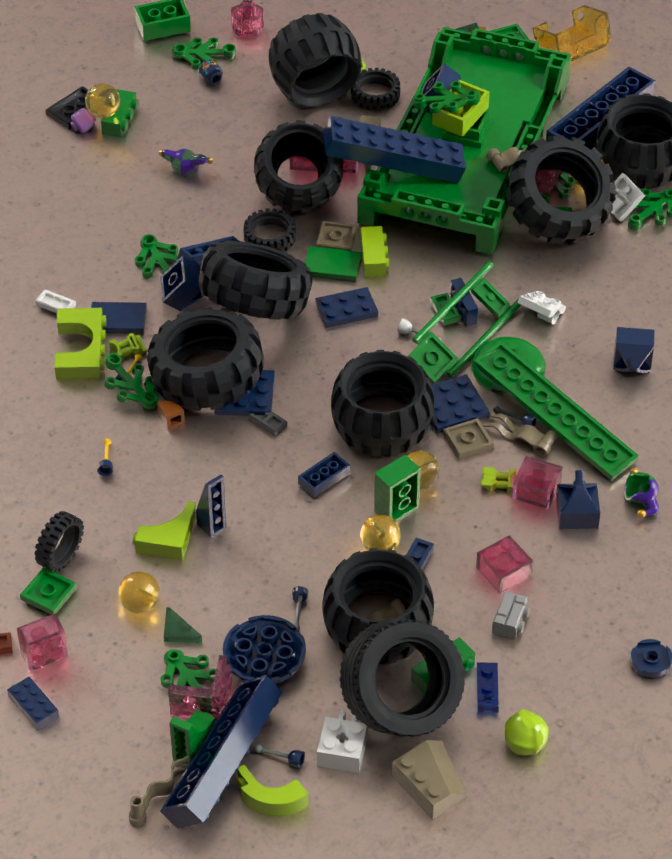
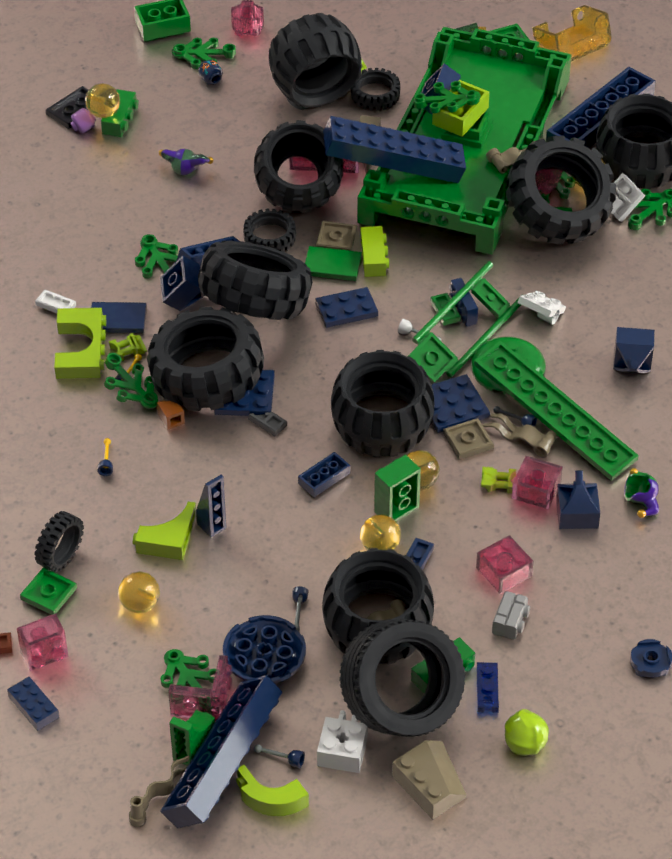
(178, 629): clear green tile -> none

